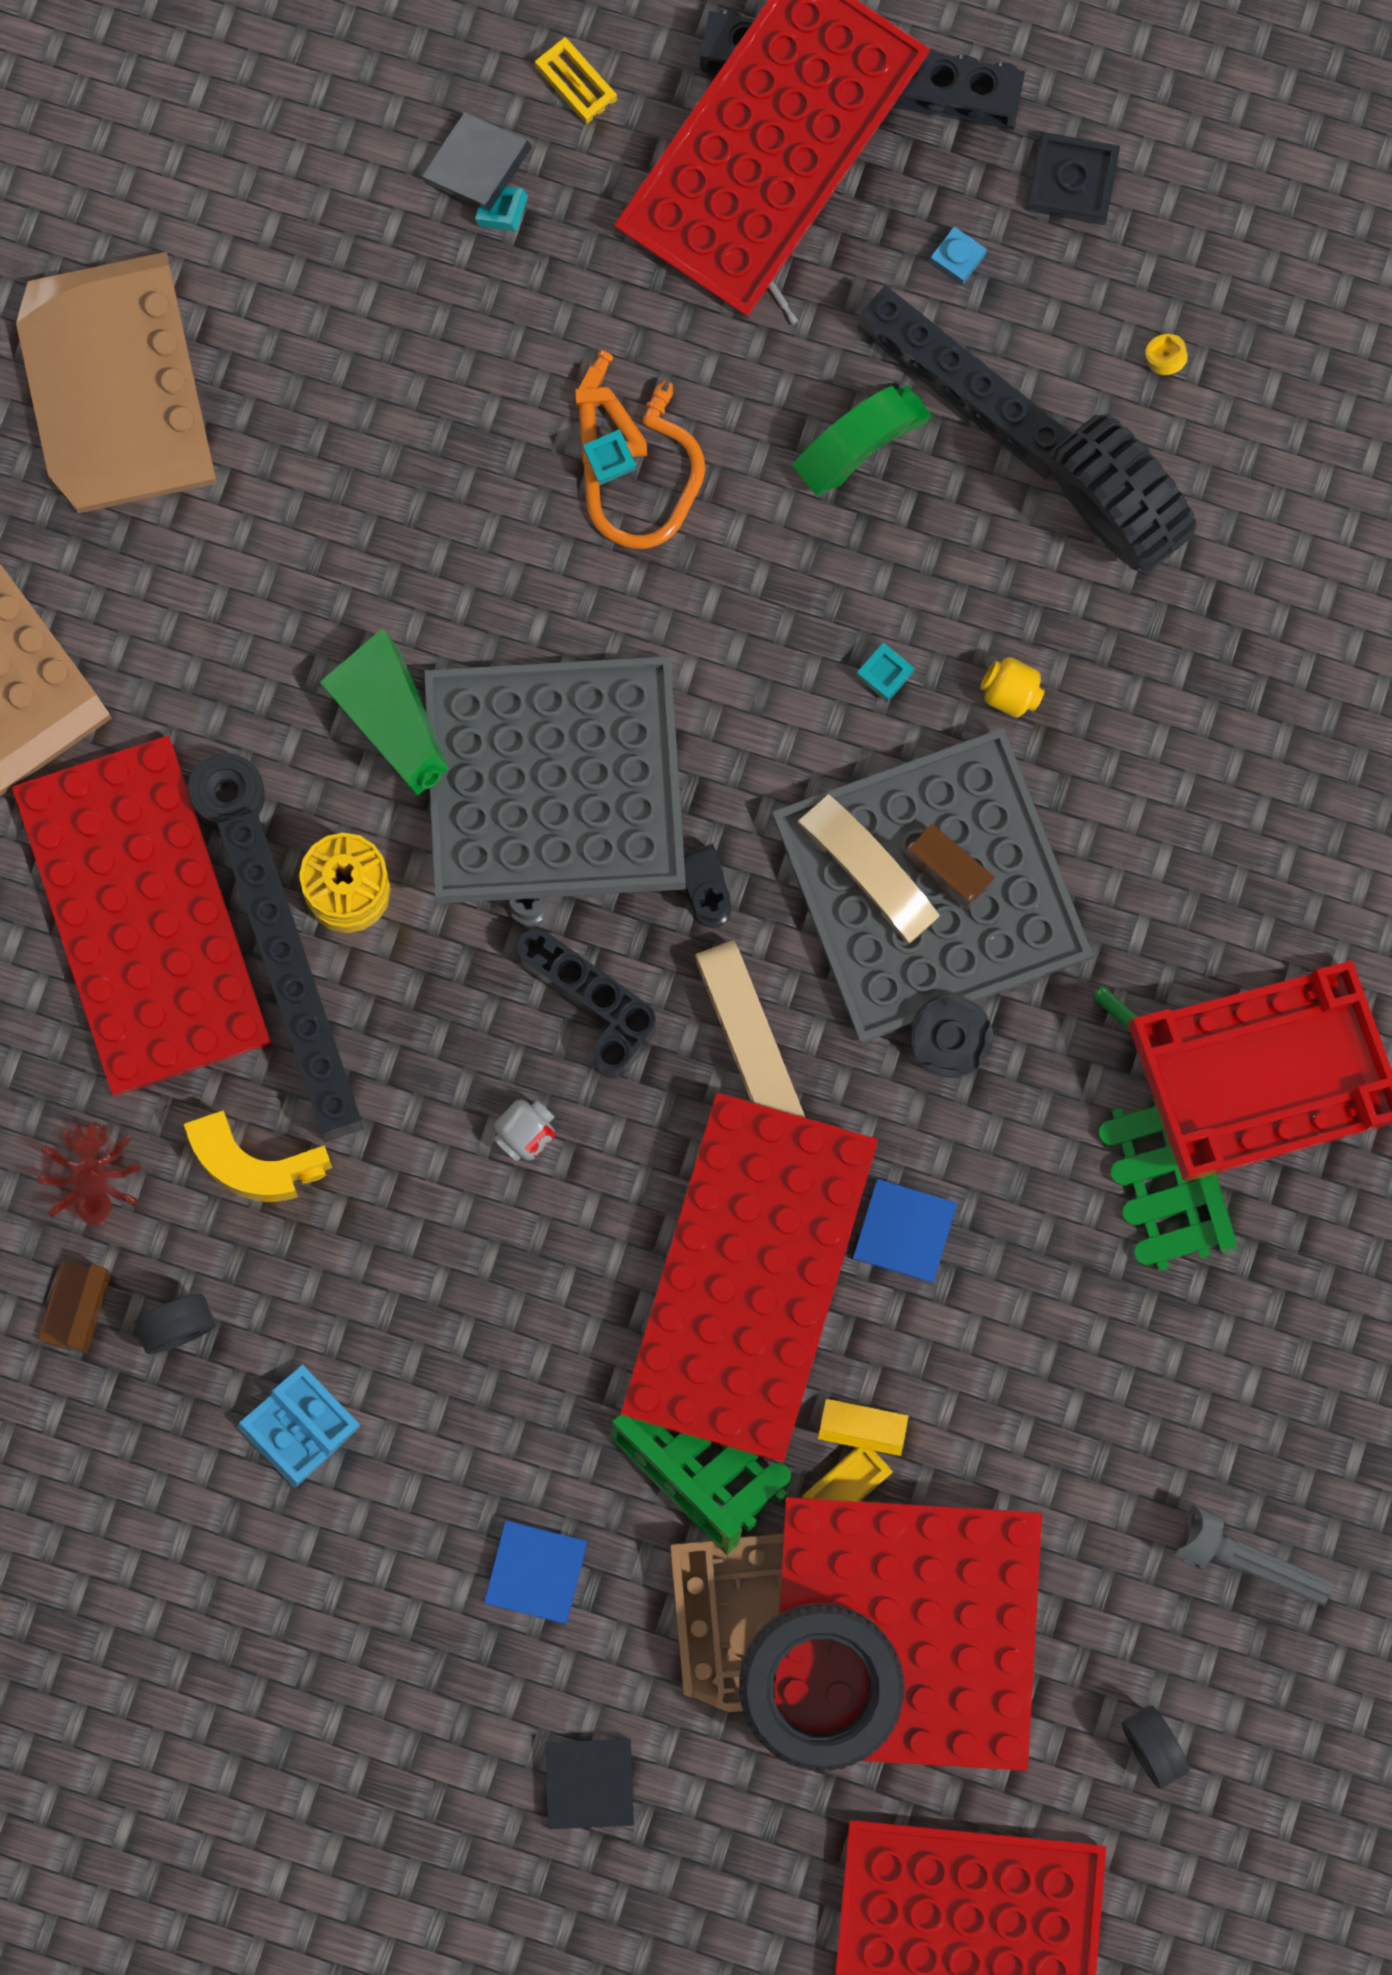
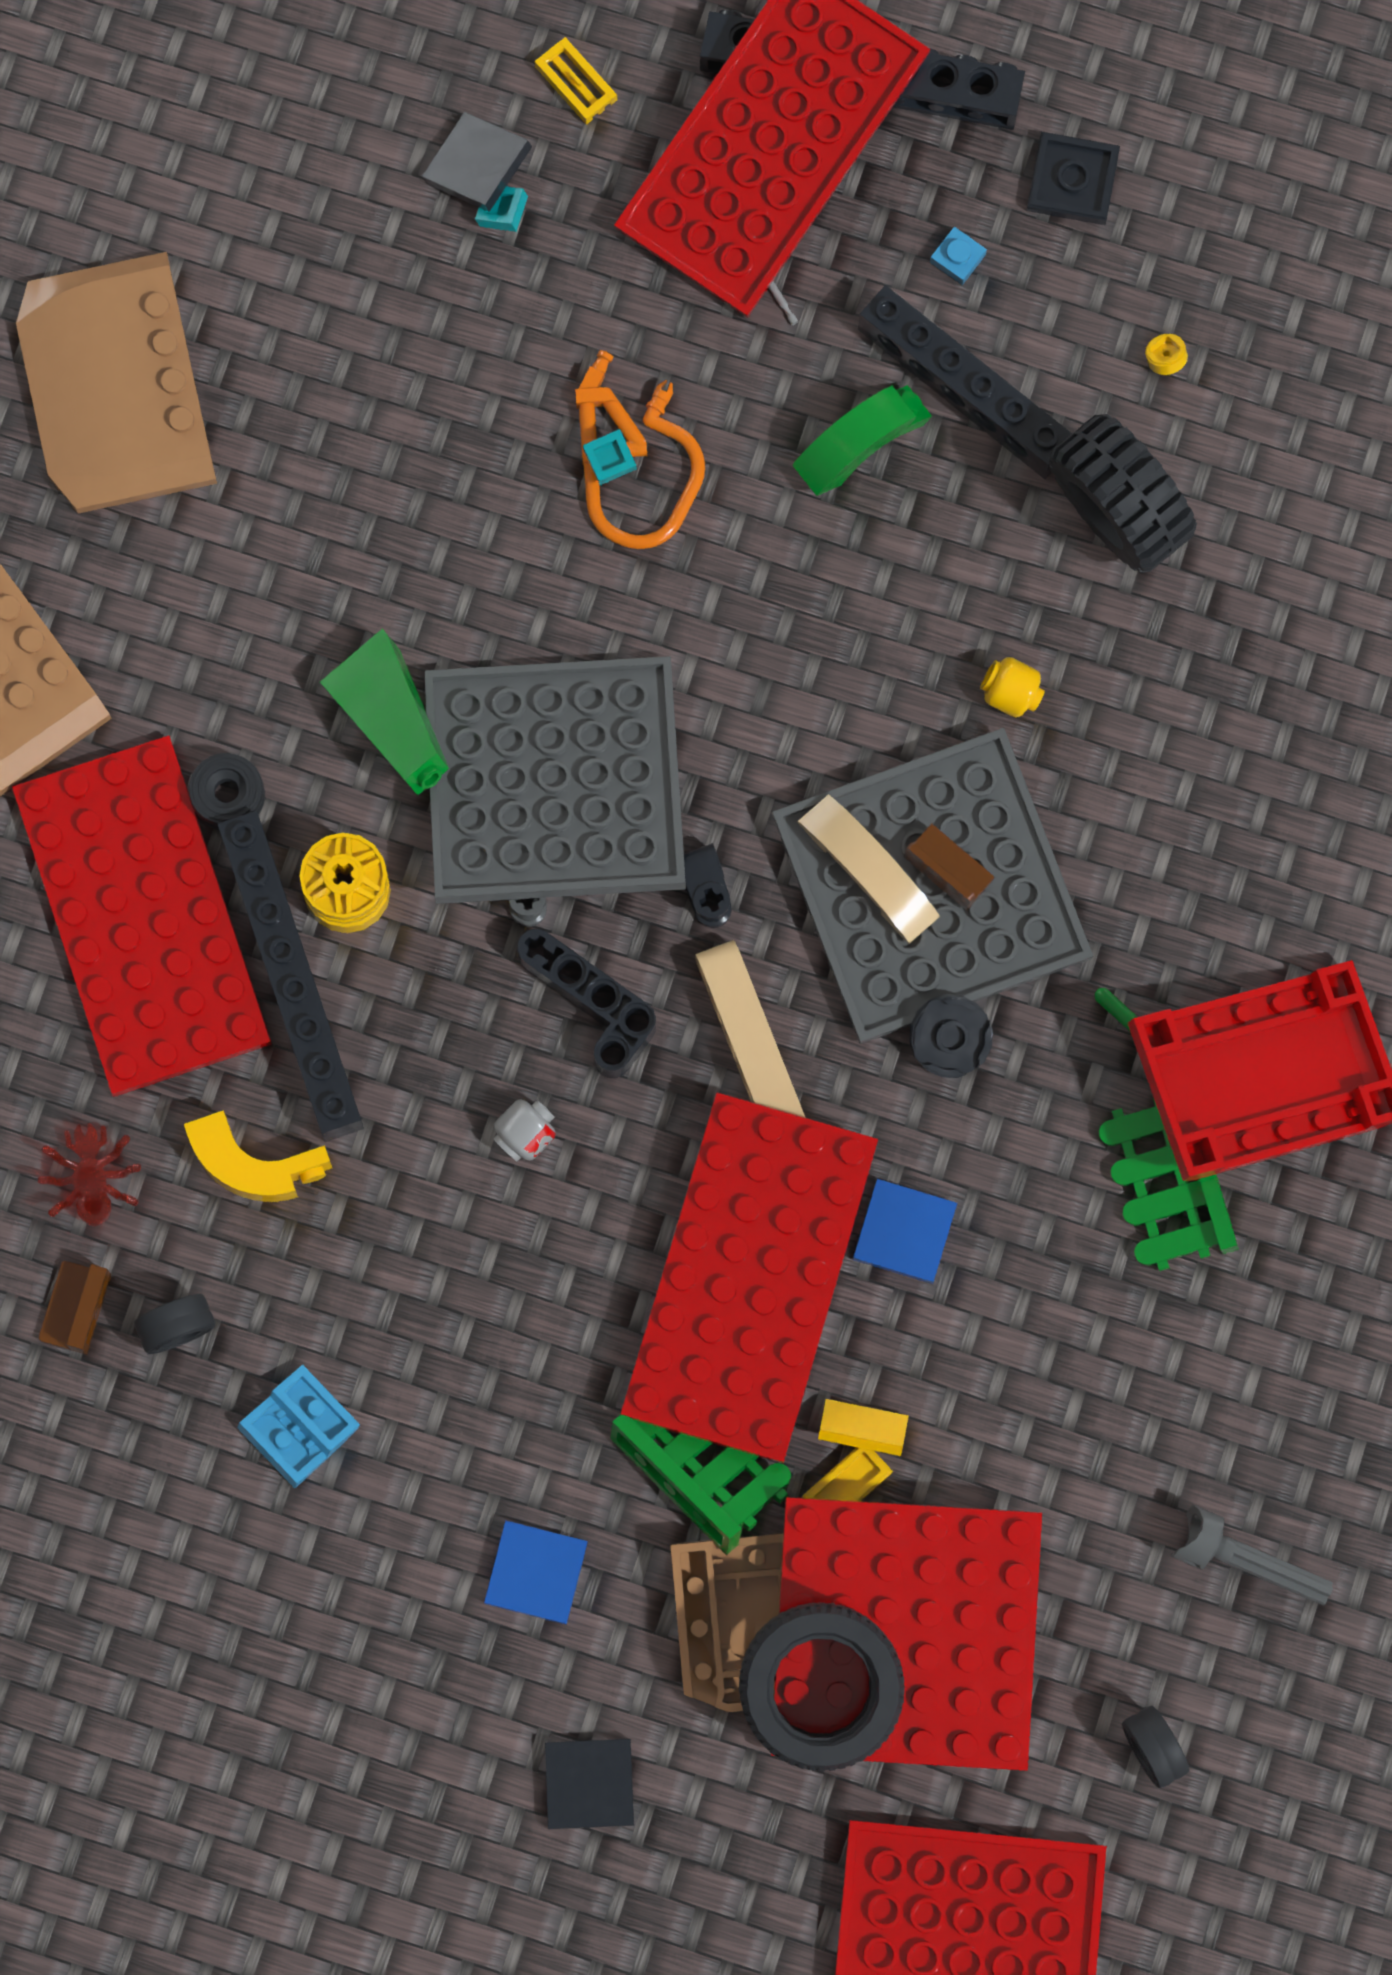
(885, 672): teal plate -> none

